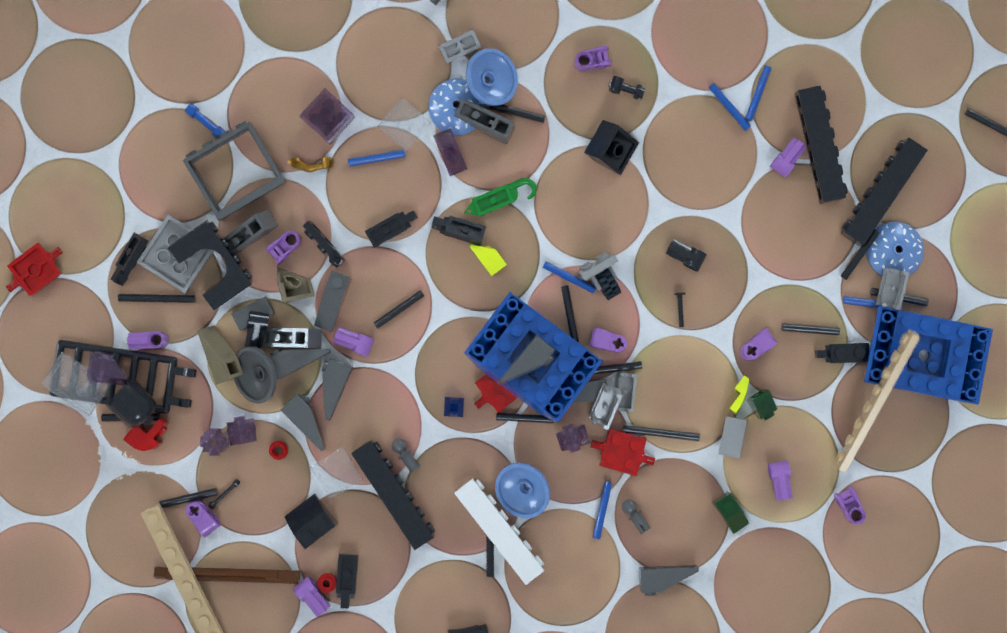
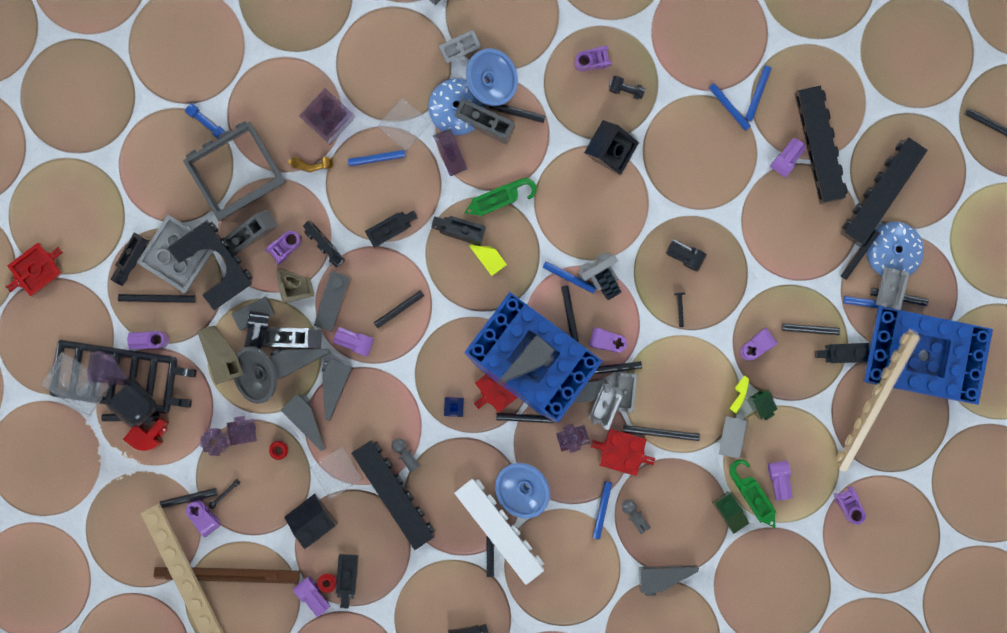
(753, 495): none -> green plate

